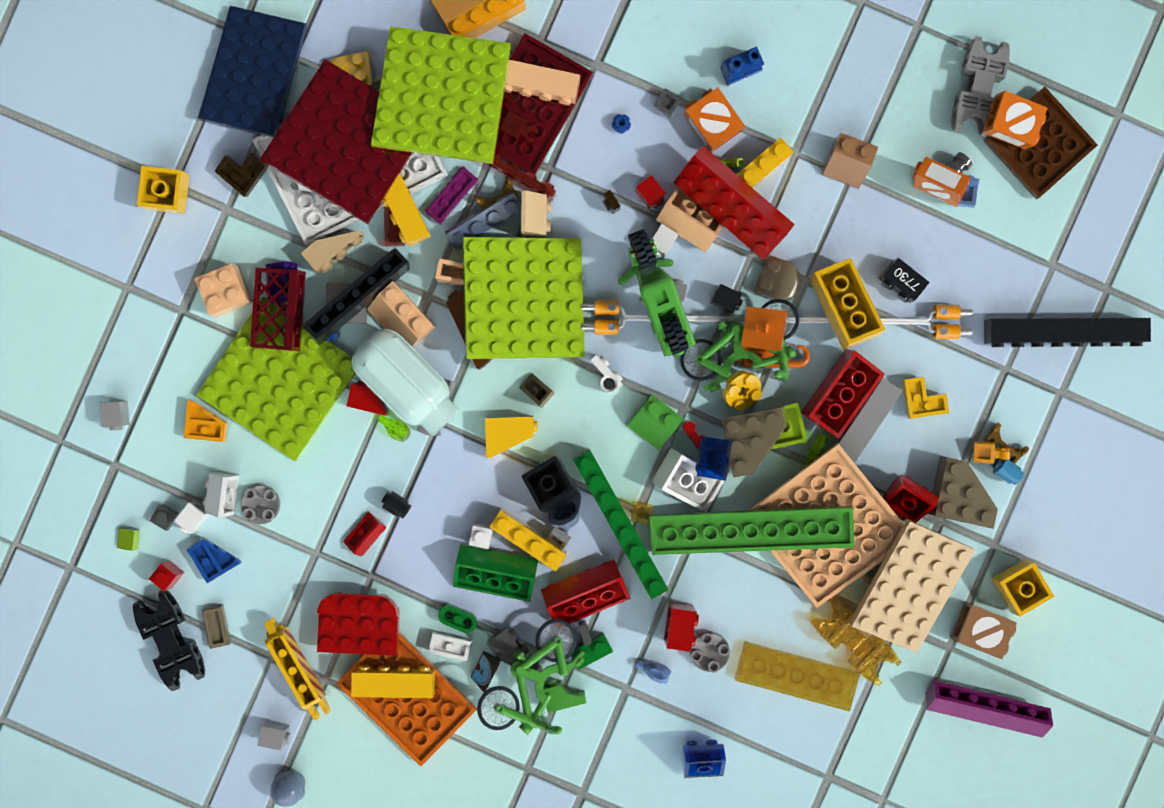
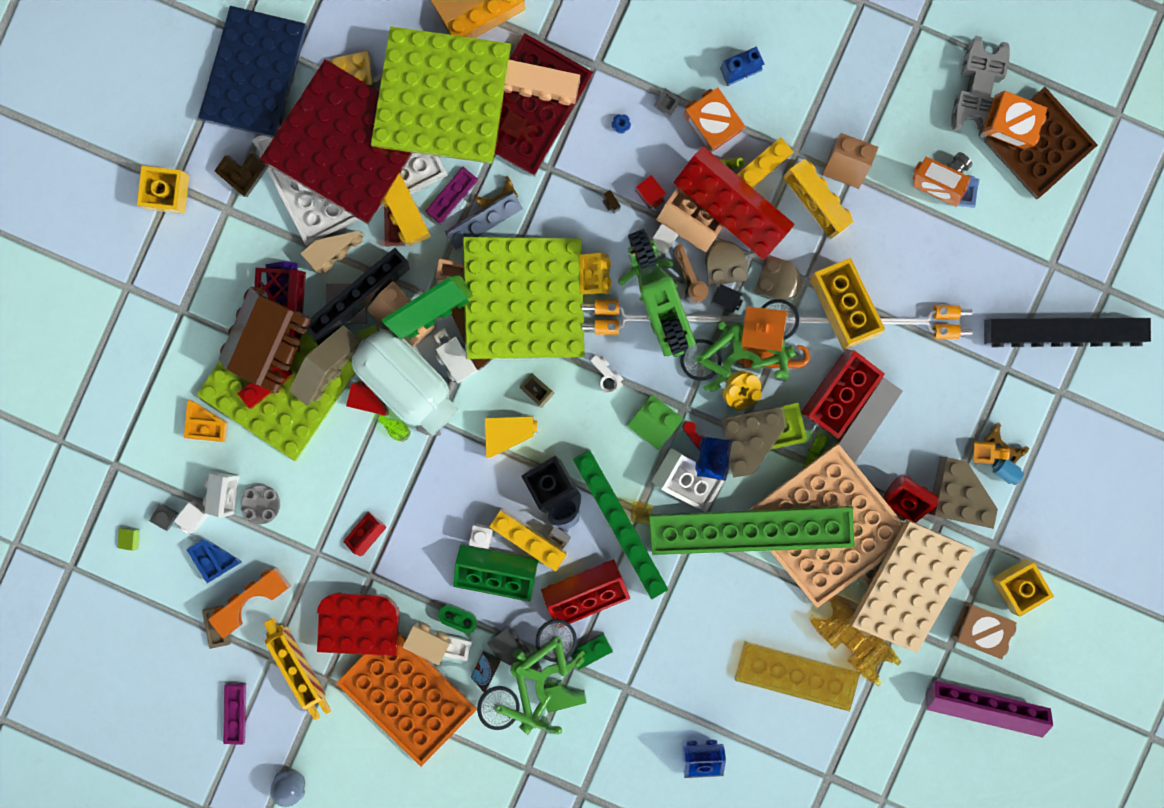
(114, 415): light grey brick -> none
(166, 575): red brick -> none
(169, 640): black piece -> none
(223, 290): light nougat brick -> none
(229, 618): none -> orange arch
(234, 713): none -> magenta tile
(254, 394): none -> red plate
(262, 340): none -> reddish brown hinge
(274, 735): light grey brick -> none
(324, 365): none -> dark tan brick
(365, 333): none -> lime plate
(393, 682): yellow brick -> none
(396, 504): black brick -> none
(427, 643): none -> tan brick
(428, 307): none -> green slope
(454, 357): none -> white brick
(528, 179): clear red plate -> none
(534, 215): tan slope -> none
(586, 636): dark grey tile -> none
(594, 273): none -> yellow bracket
(655, 671): medium blue piece -> none
(680, 626): red brick -> none
(696, 290): none -> medium nougat piece
(710, 652): light grey dish -> none
(725, 264): none -> dark tan slope
(817, 198): none -> yellow slope
(903, 280): black brick -> none
(918, 402): yellow plate -> none

